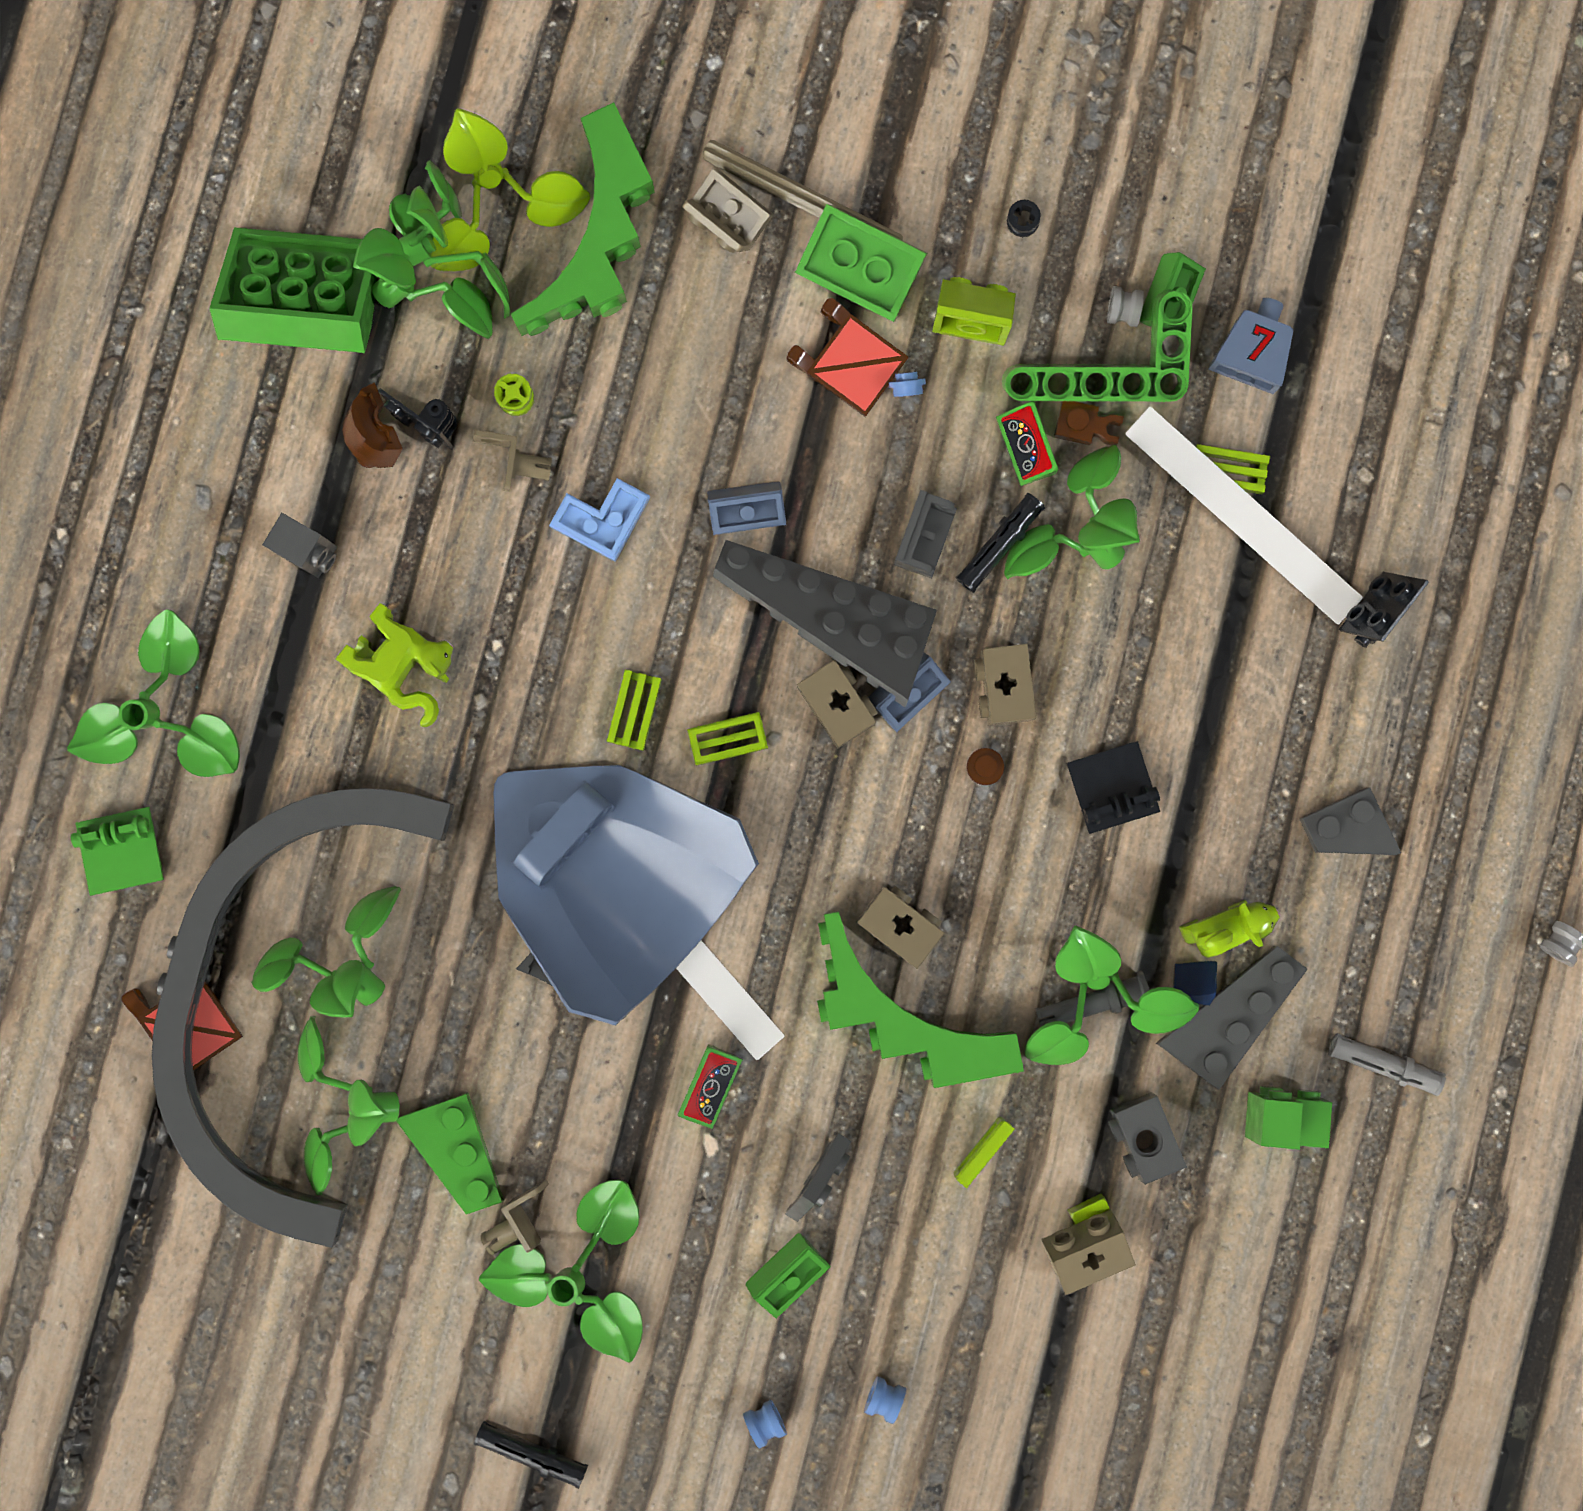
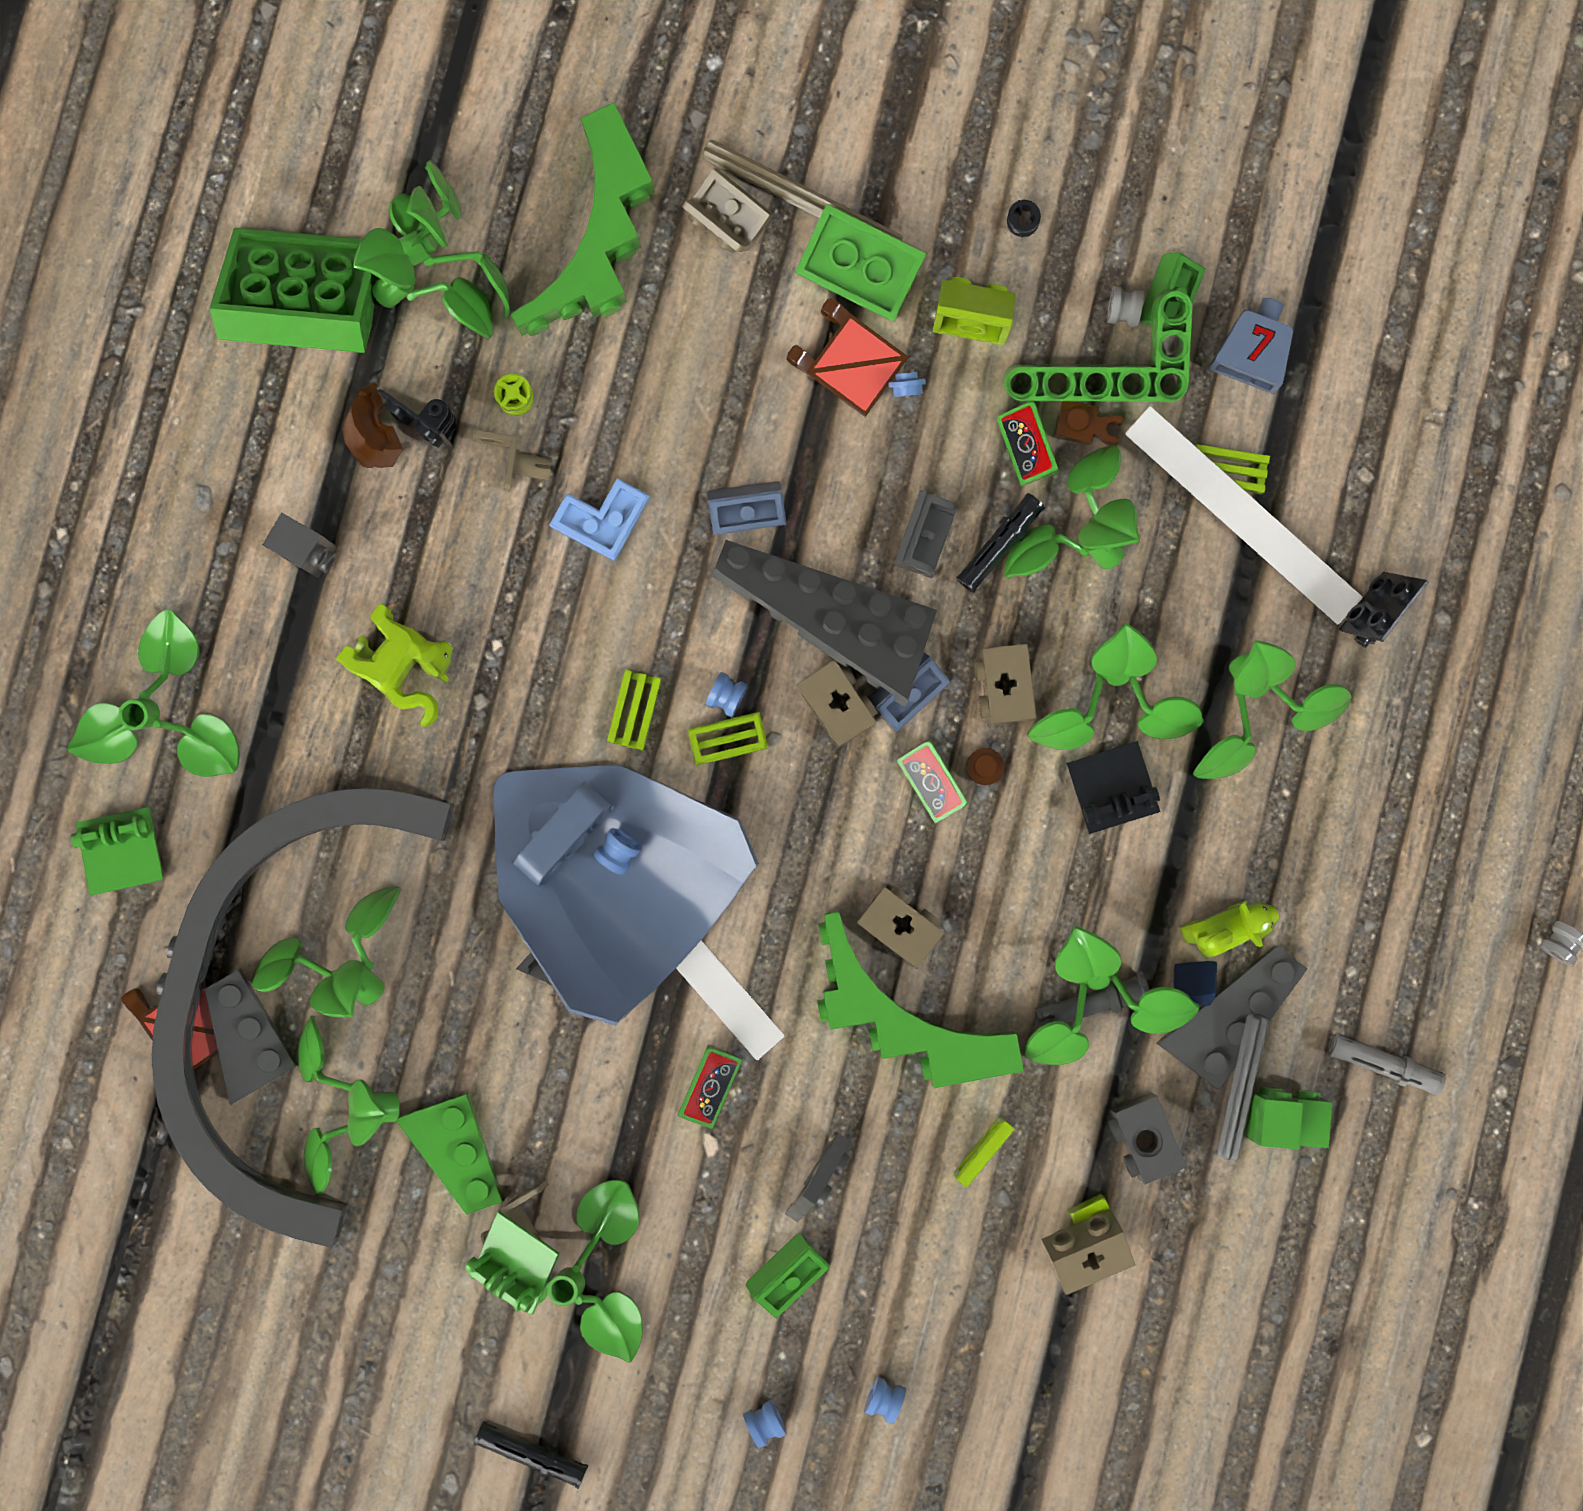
(245, 1037): none -> dark grey wing
(477, 149): lime plant -> none
(513, 1264): none -> bright green hinge
(617, 851): none -> medium blue wheel
(726, 694): none -> medium blue wheel
(932, 781): none -> slope
(1118, 661): none -> bright green plant
(1243, 1086): none -> dark grey axle
(1253, 676): none -> bright green plant
(1351, 827): dark grey wing -> none

